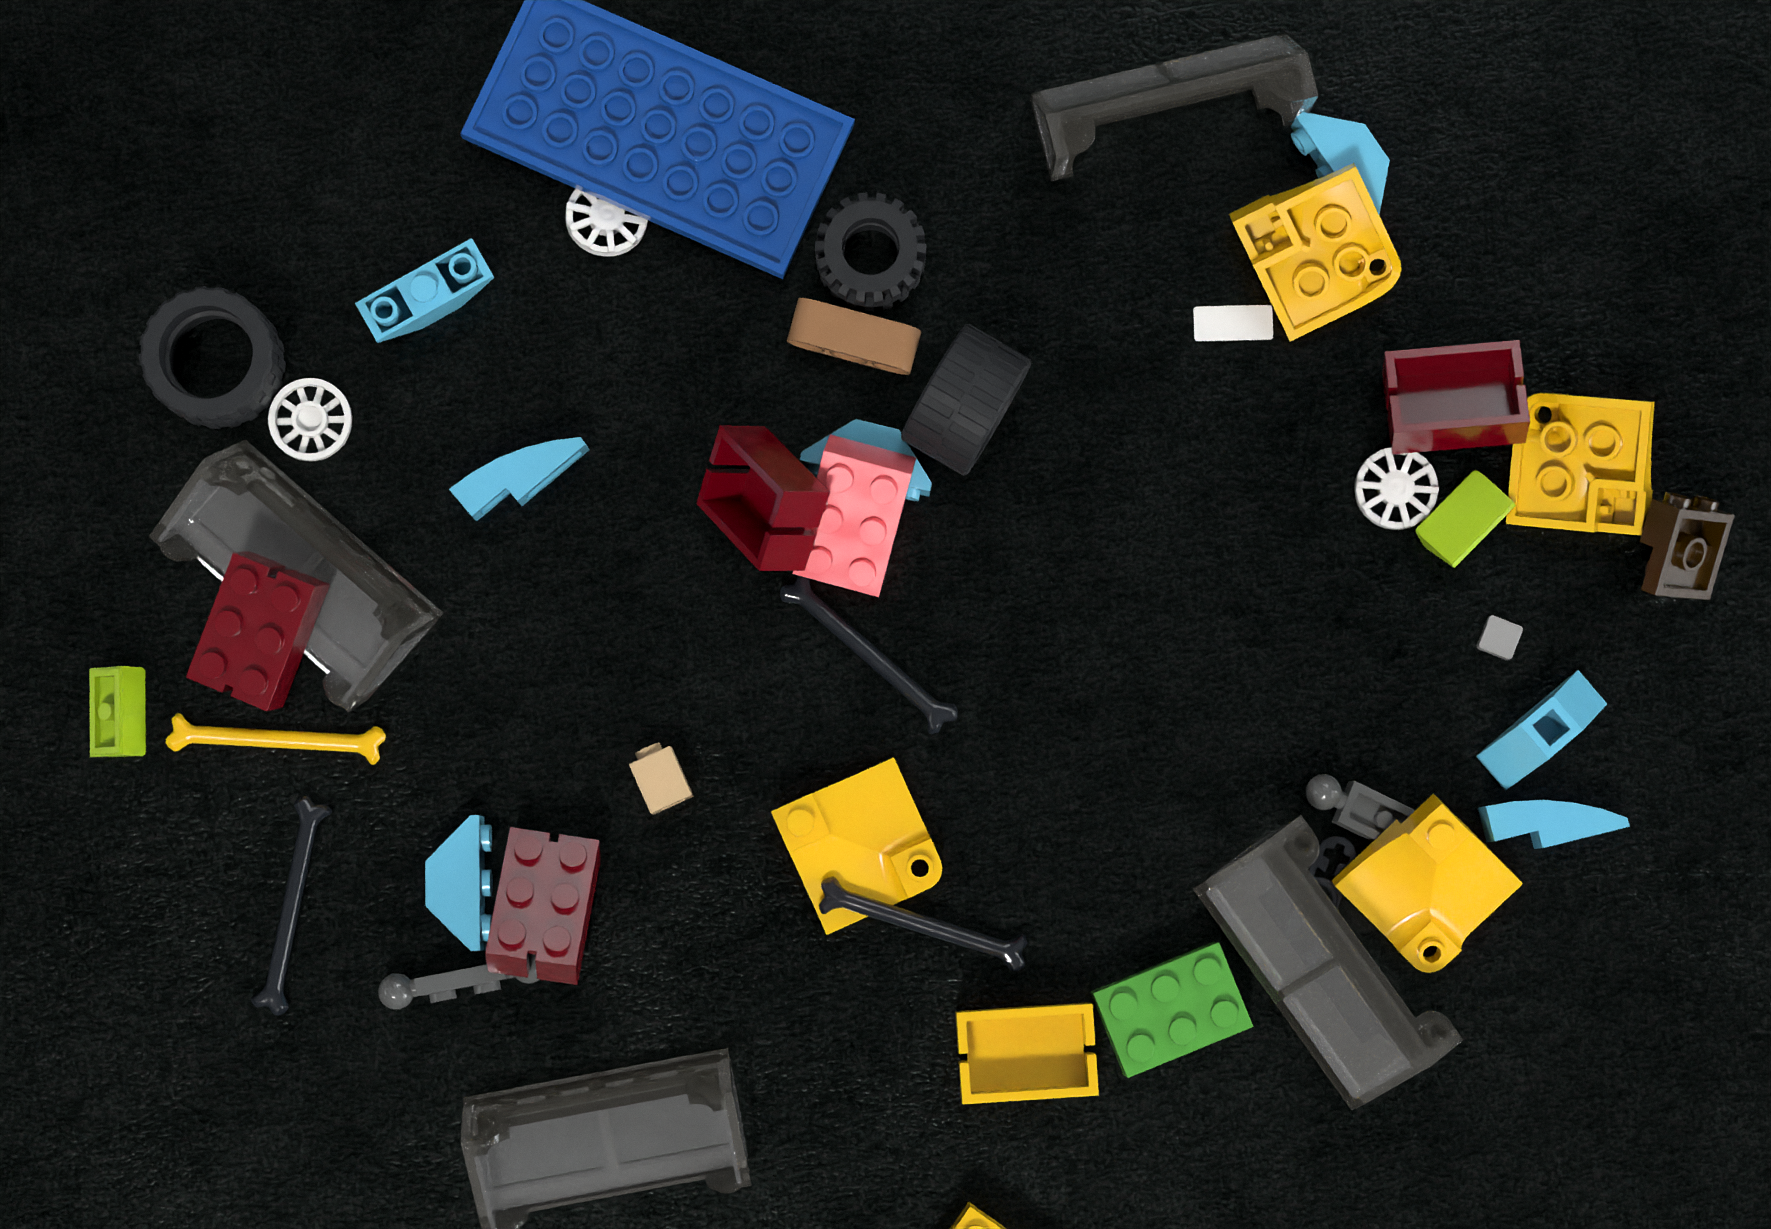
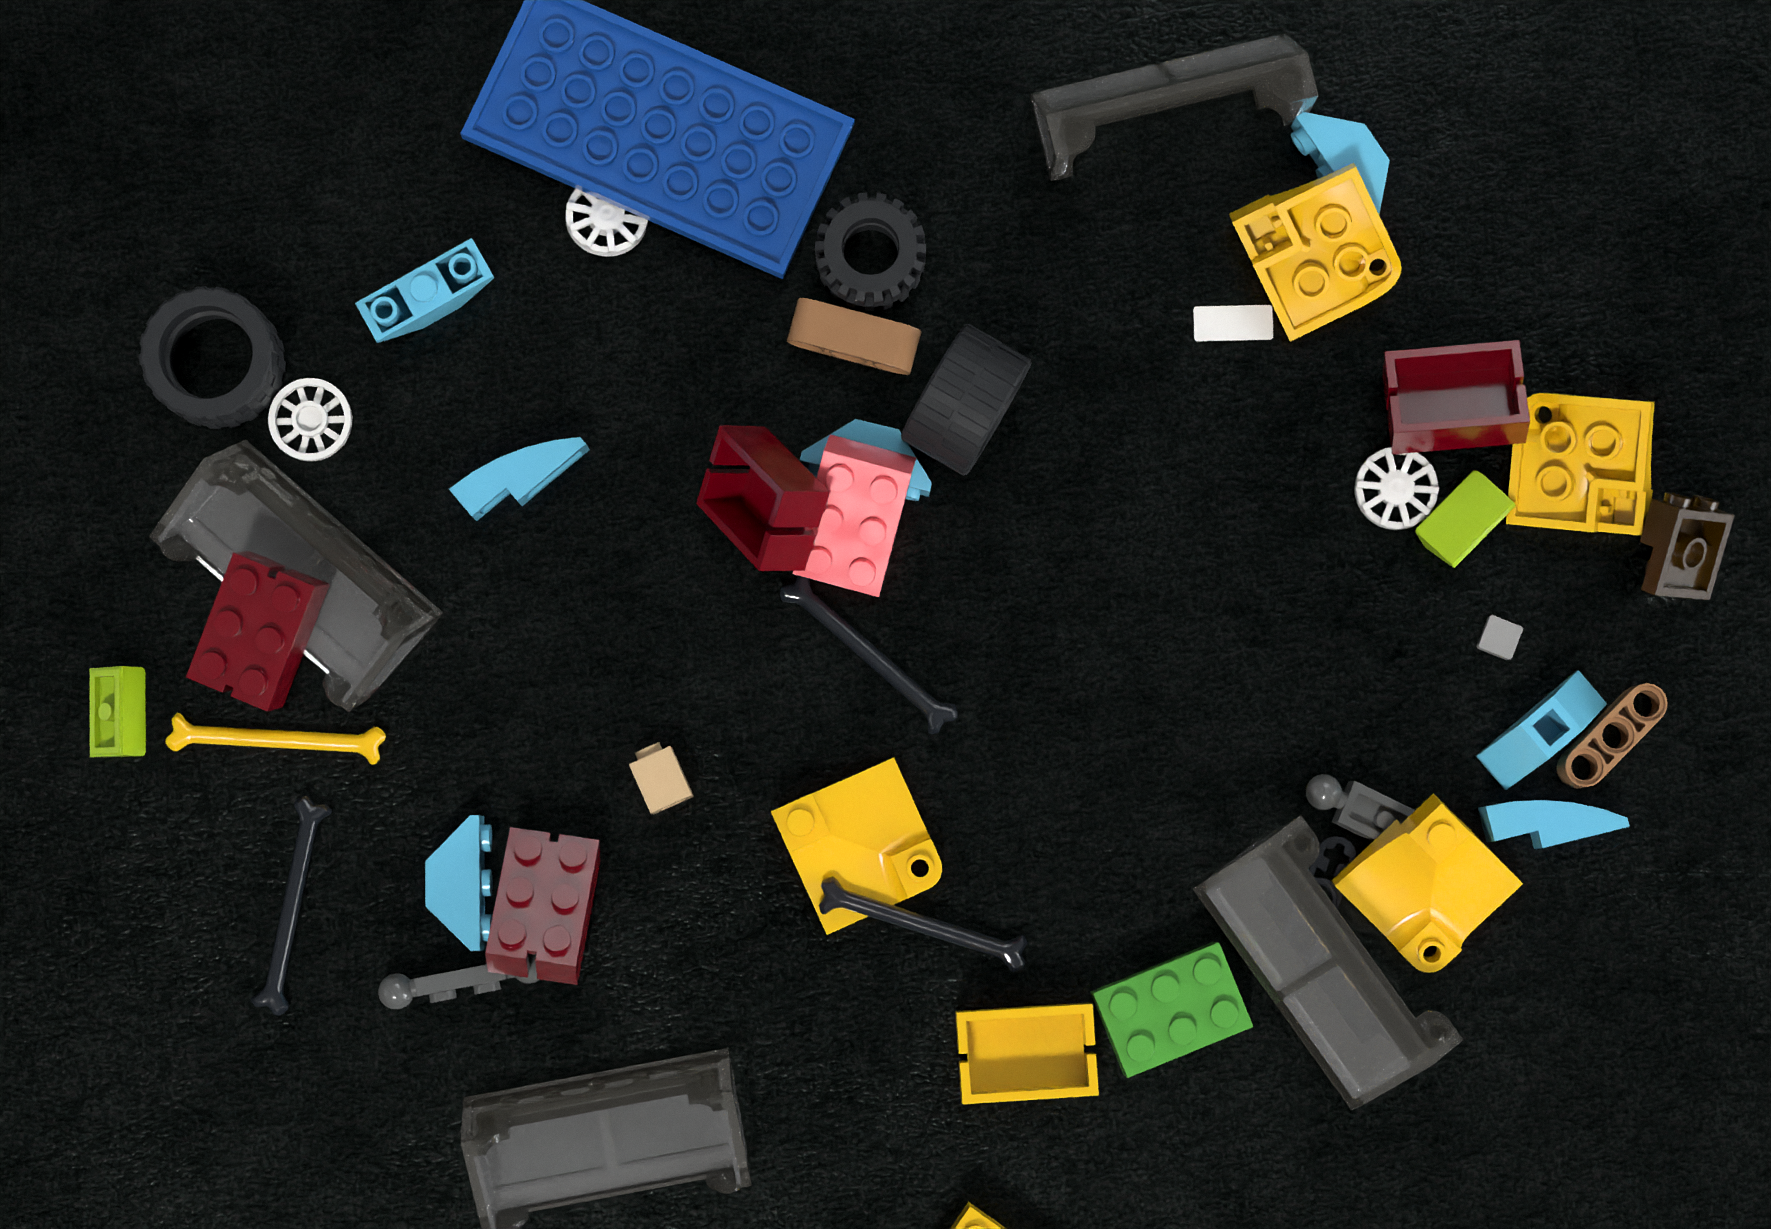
(1632, 730): none -> medium nougat beam

